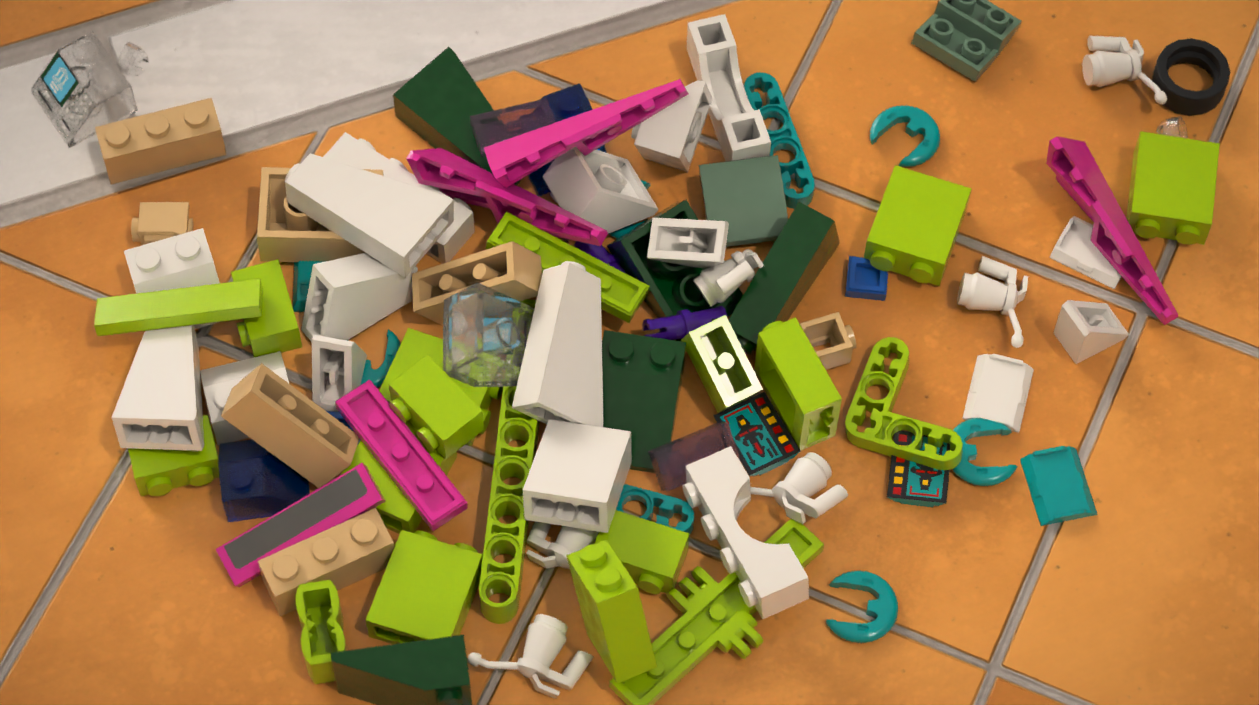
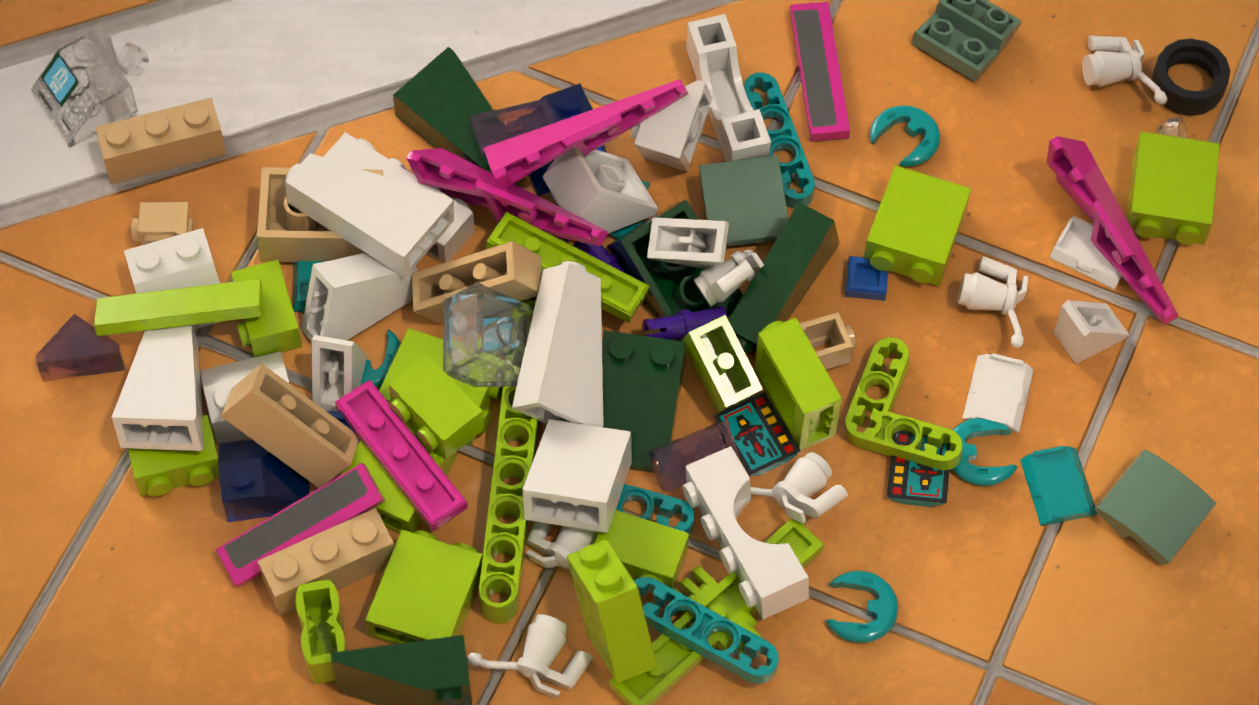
(78, 353): none -> slope
(705, 624): none -> teal beam
(819, 71): none -> tile
(1155, 506): none -> sand green slope

